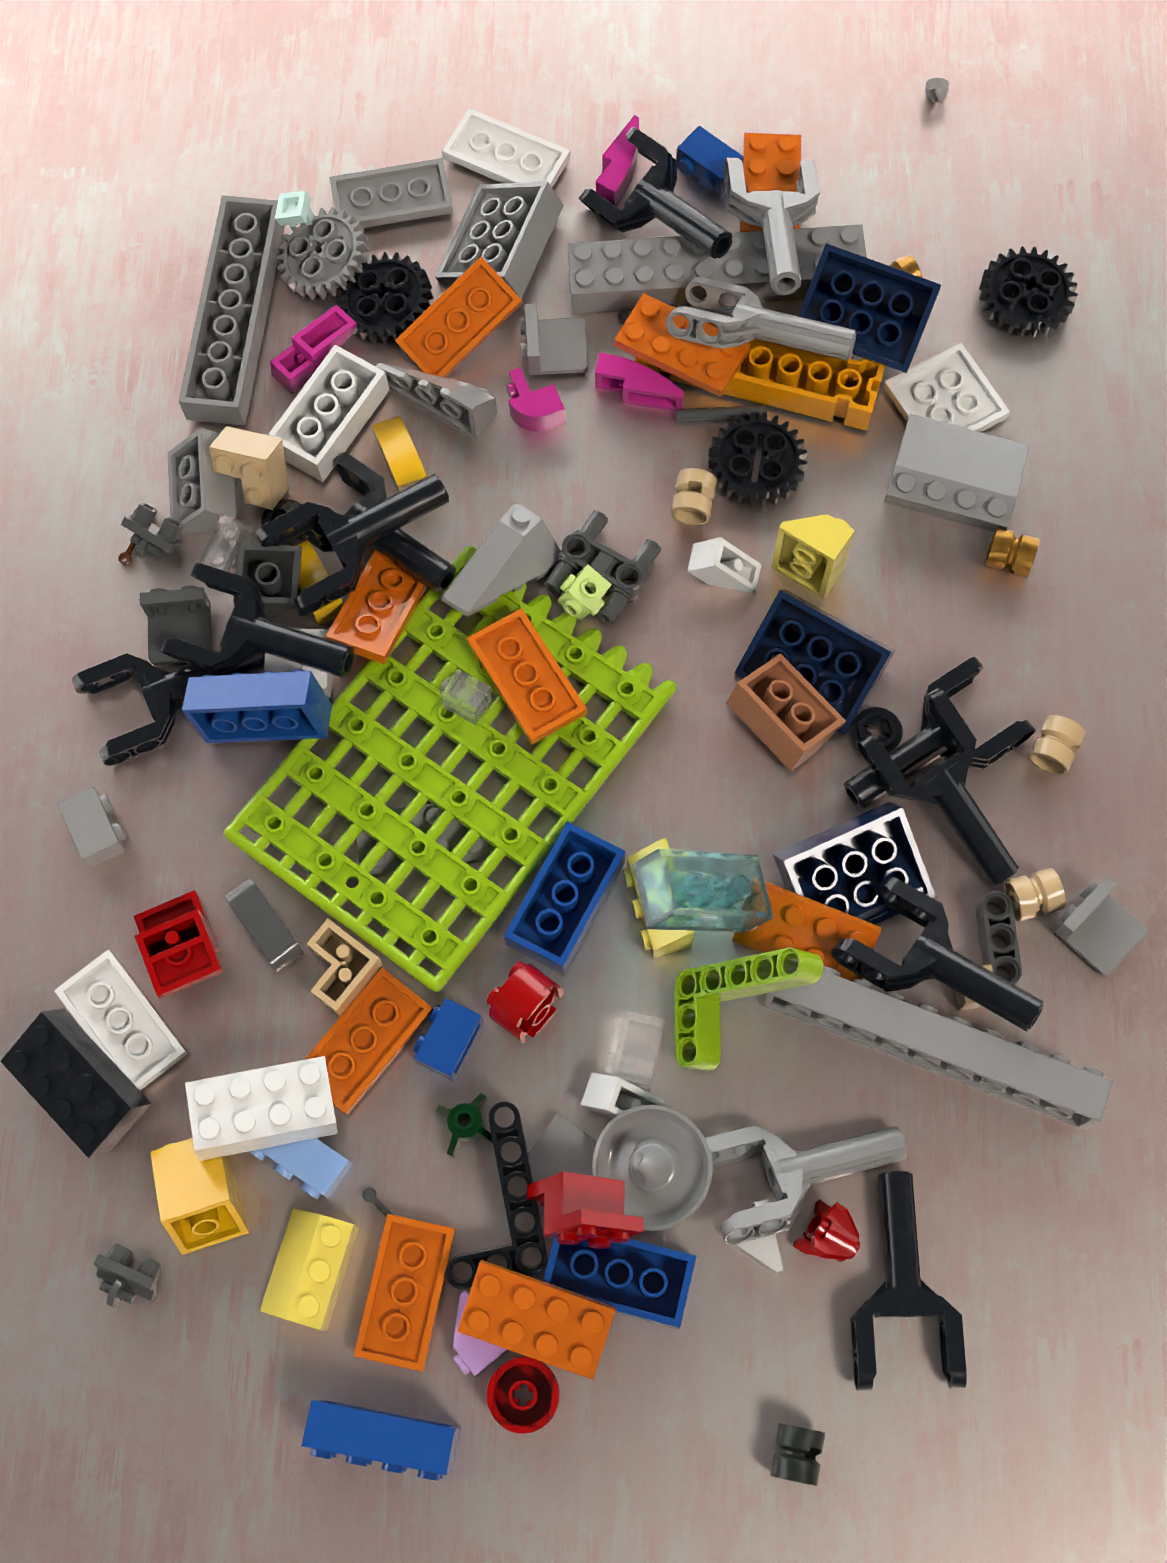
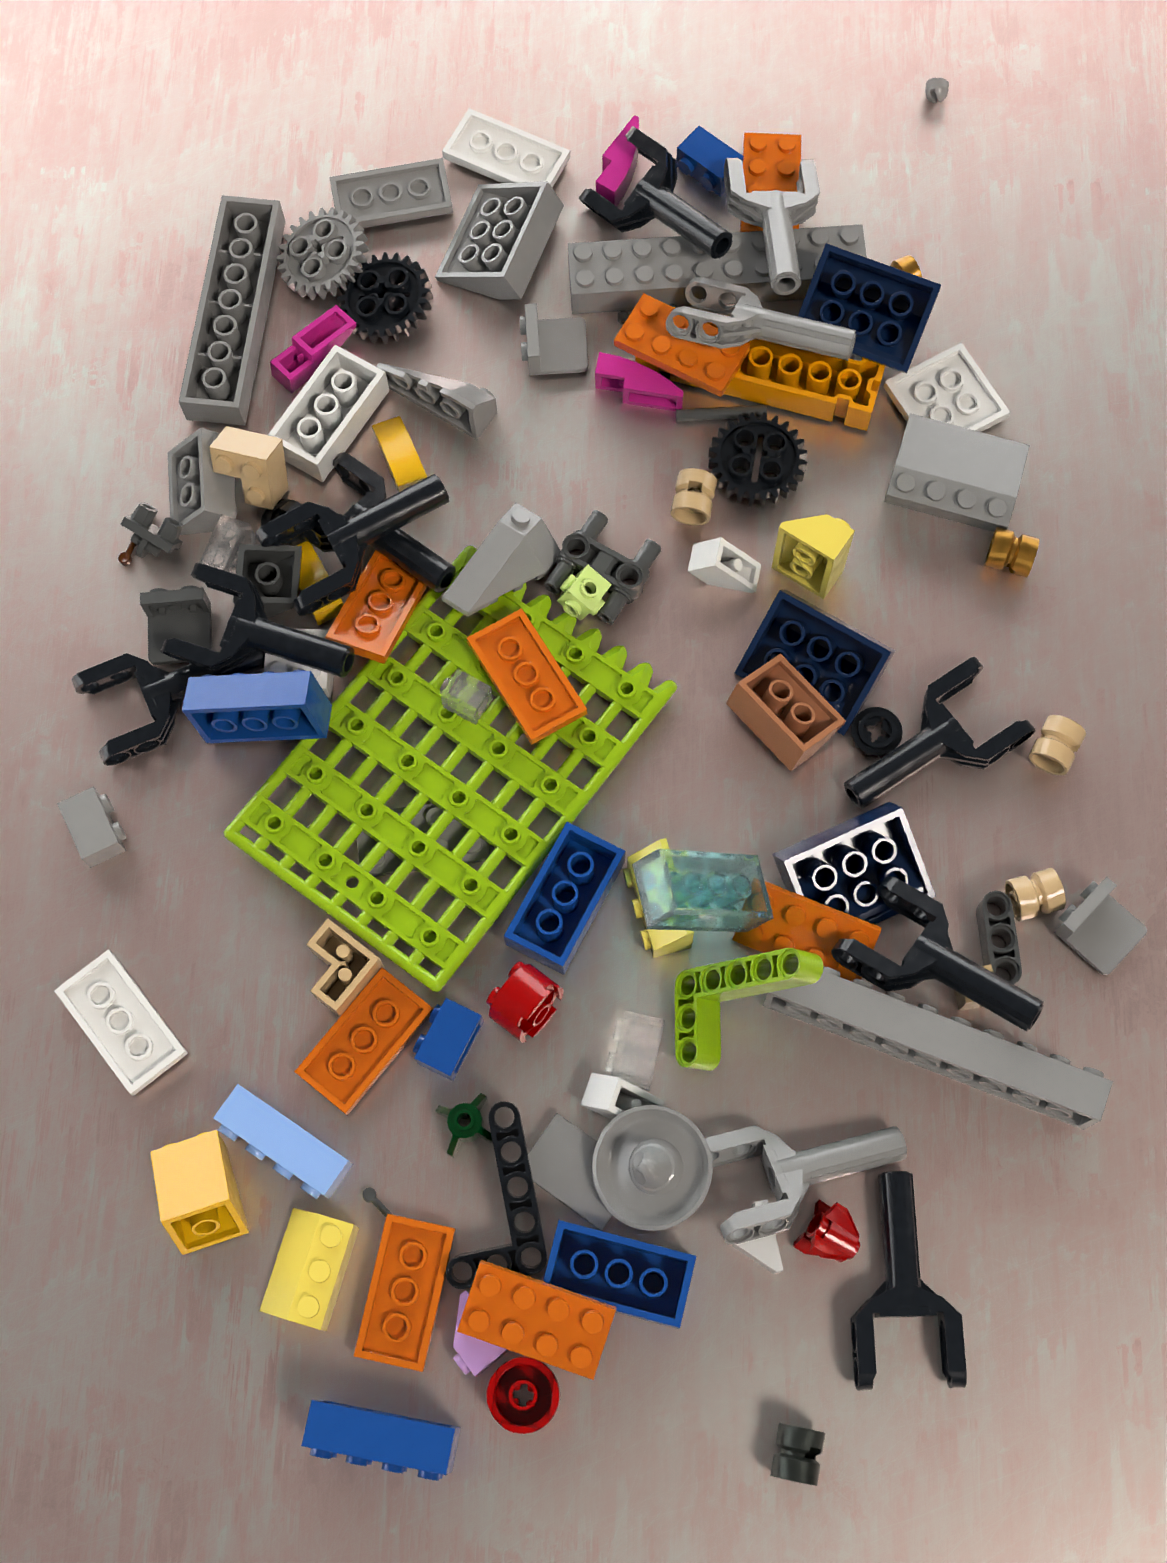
(75, 1082): black brick -> none
(124, 1282): dark grey hips -> none
(177, 944): red bracket -> none
(260, 1108): white brick -> none
(264, 925): dark grey beam -> none
(294, 209): light aqua tile -> none
(459, 320): orange plate -> none
(535, 409): dark pink brick -> none
(584, 1209): red bracket -> none
(946, 787): black piece -> none
(1028, 291): black gear -> none

